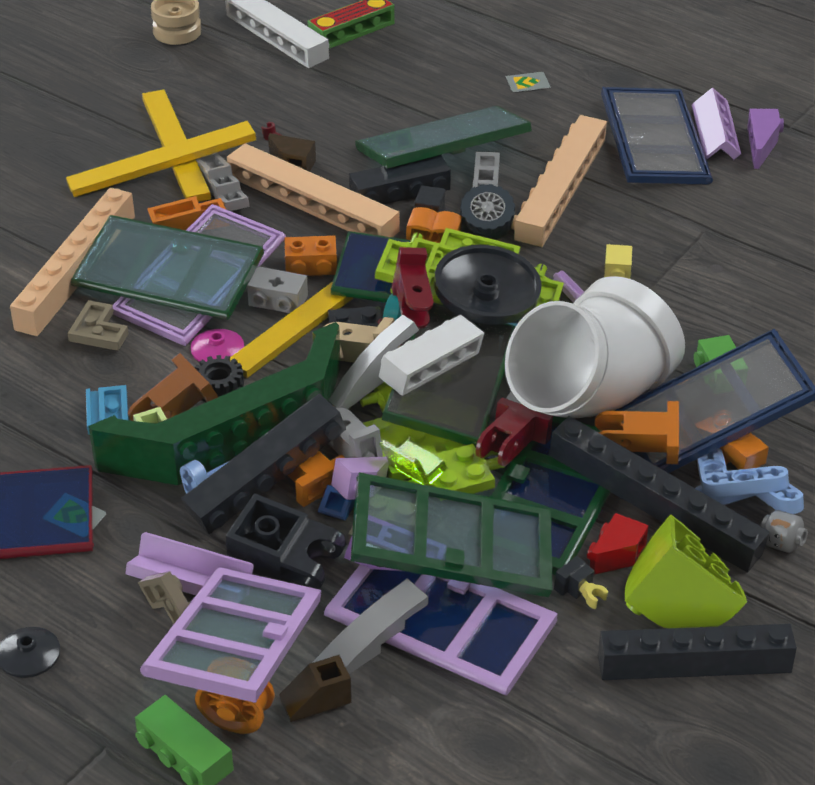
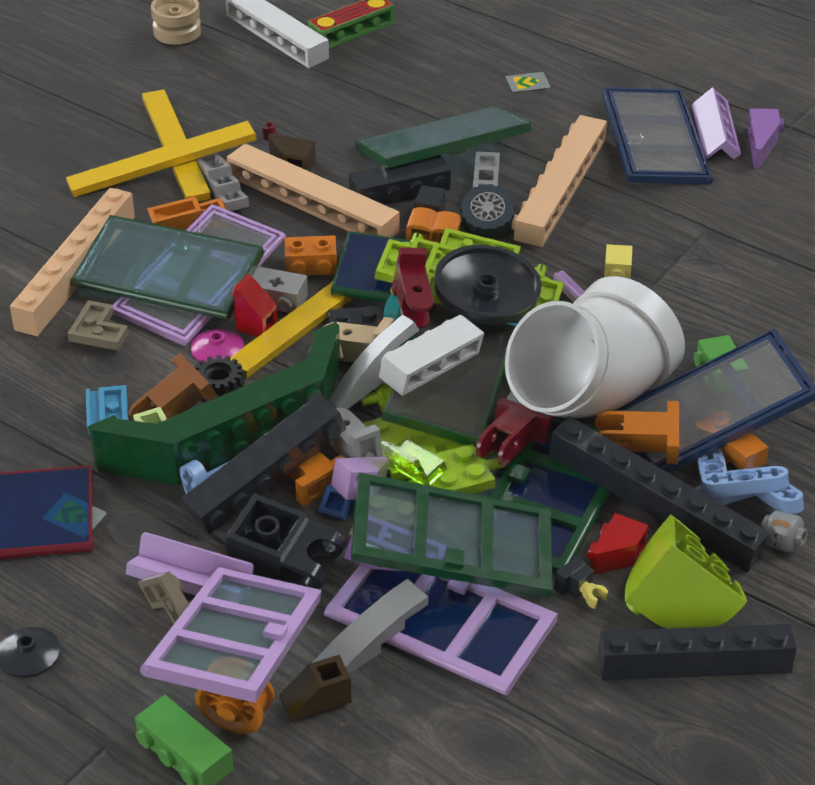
(253, 307): none -> red slope

